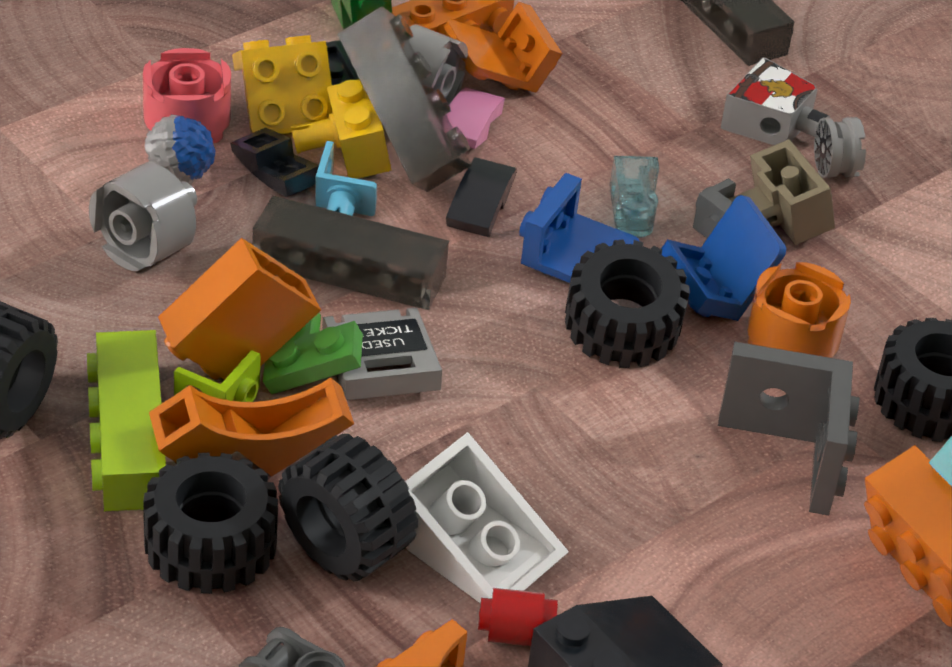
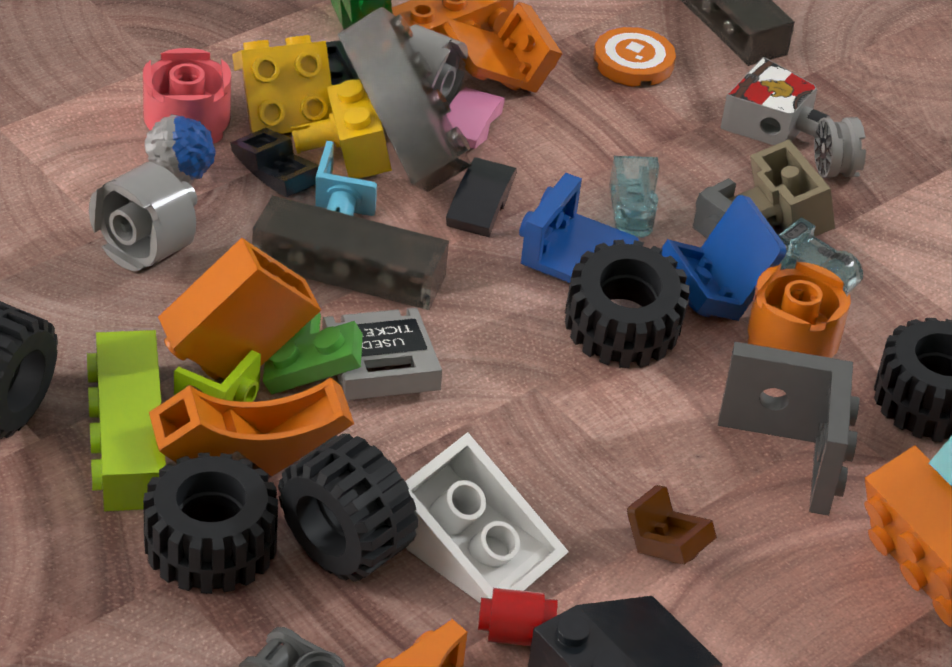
(634, 56): none -> orange tile
(667, 533): none -> reddish brown bracket
(804, 247): none -> clear light blue leg

